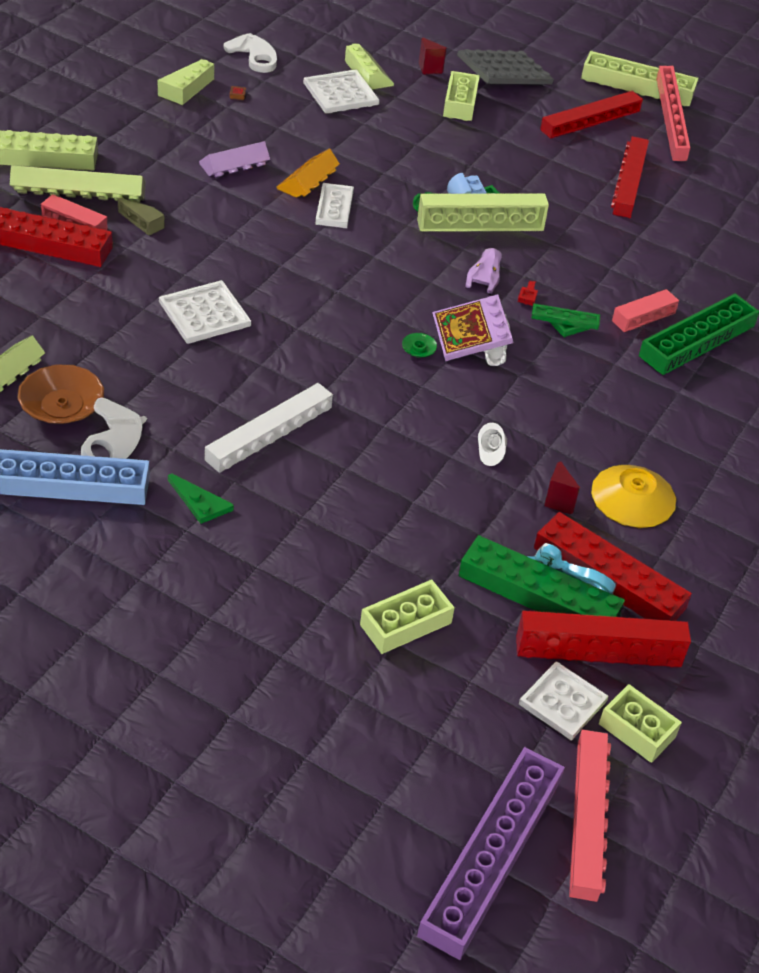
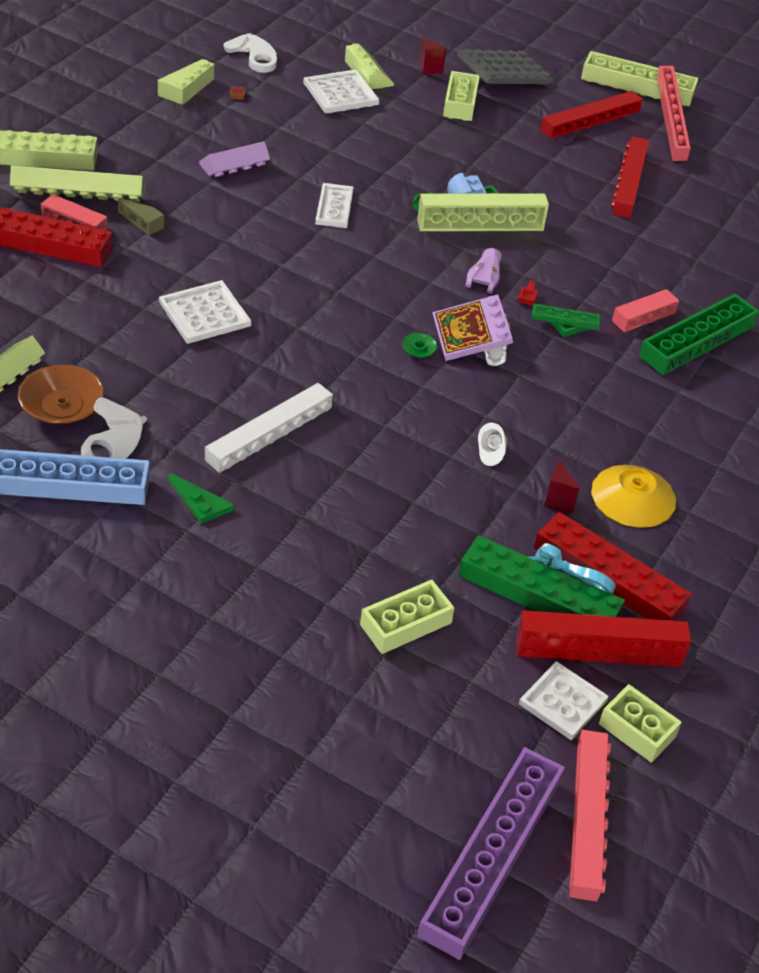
(310, 174): light orange slope -> none

